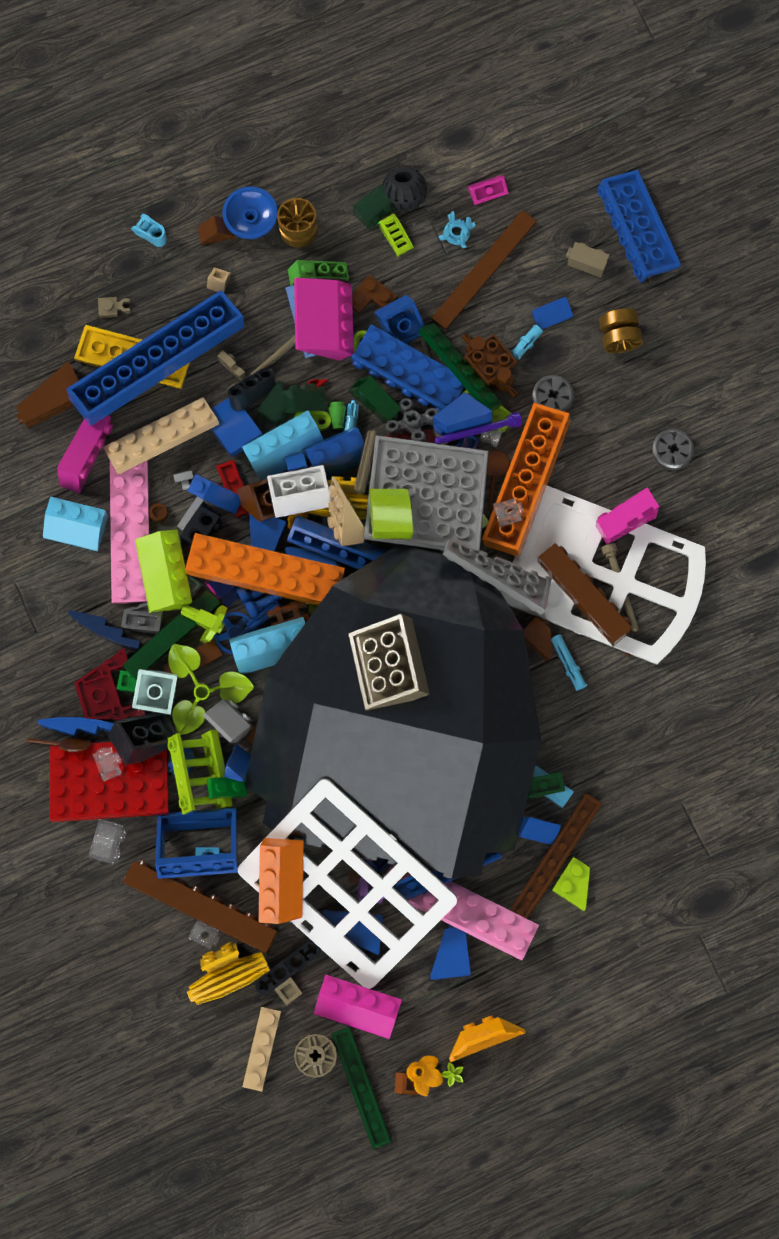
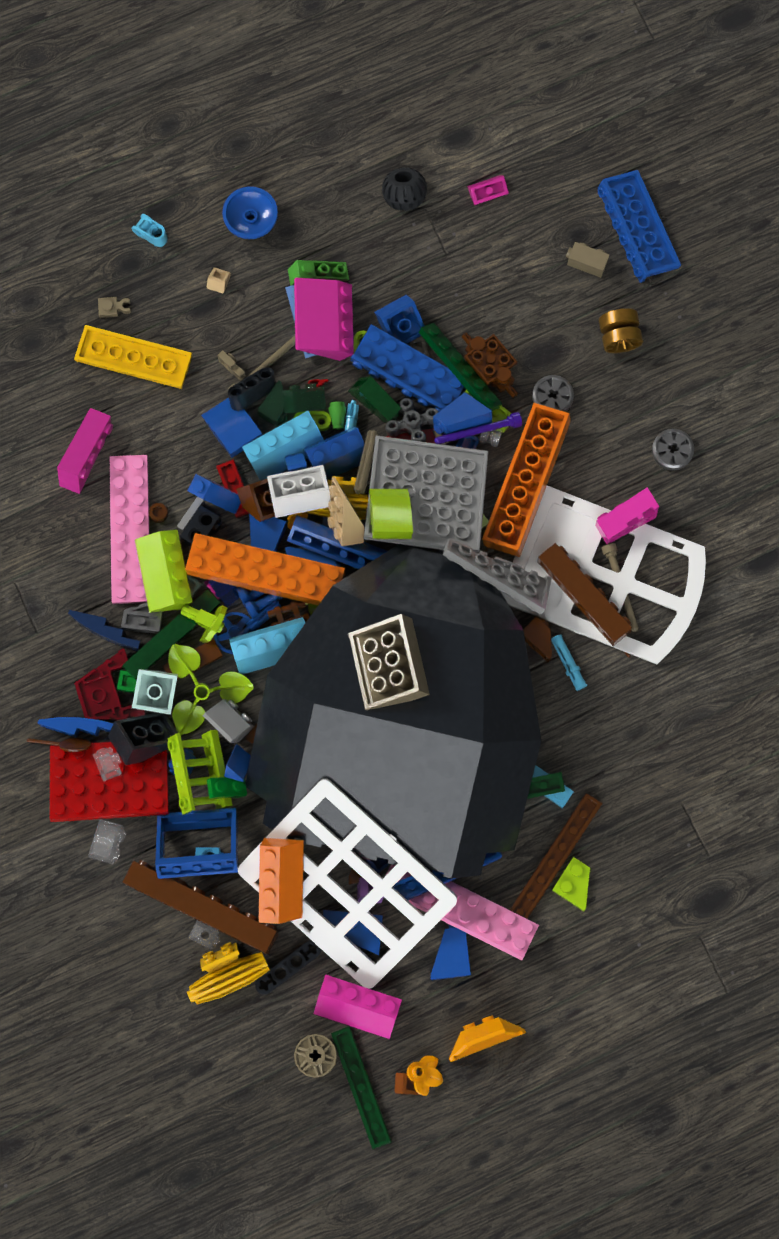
(48, 398): reddish brown slope -> none
(74, 523): medium azure slope -> none
(155, 358): blue brick -> none
(160, 435): tan plate -> none
(184, 478): light grey tile -> none
(214, 231): reddish brown slope -> none
(261, 1049): tan plate -> none
(288, 991): dark tan plate -> none
(297, 222): pearl gold wheel -> none
(370, 291): reddish brown plate -> none
(373, 207): clear green brick -> none
(392, 219): lime slope -> none
(453, 1074): lime plant -> none
(465, 232): medium azure piece -> none
(483, 270): reddish brown tile -> none
(496, 466): reddish brown piece -> none
(506, 518): clear brick -> none
(526, 342): medium azure pin -> none
(538, 830): blue slope -> none
(552, 313): blue slope -> none

